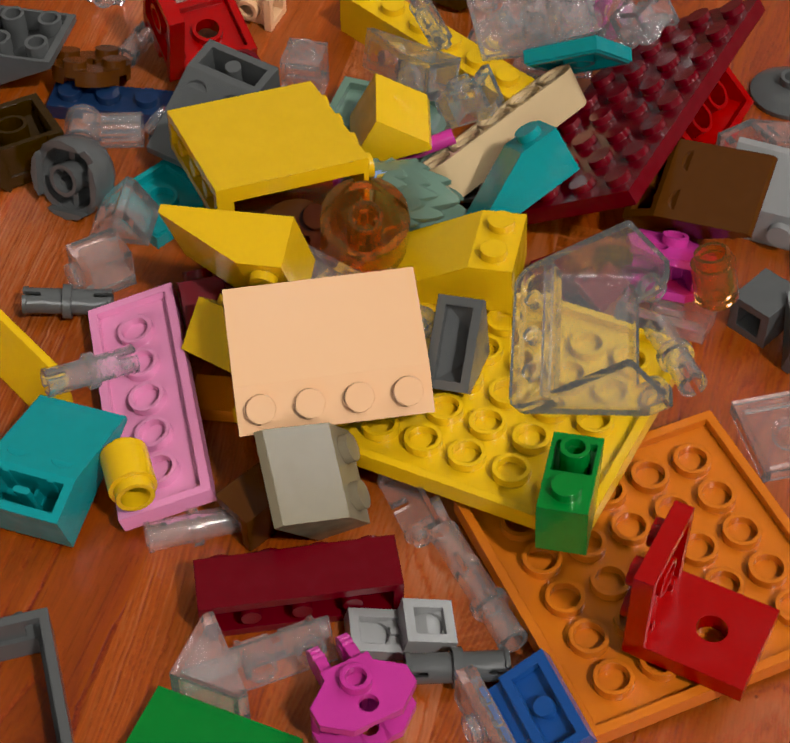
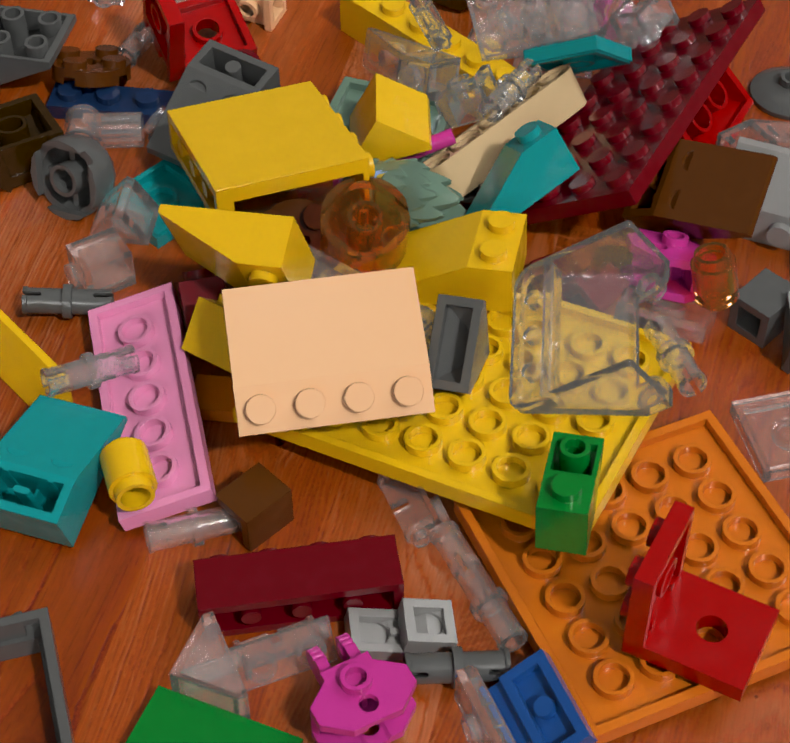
(304, 62): clear brick -> none
(313, 479): dark tan slope -> none
(510, 90): none -> clear pin

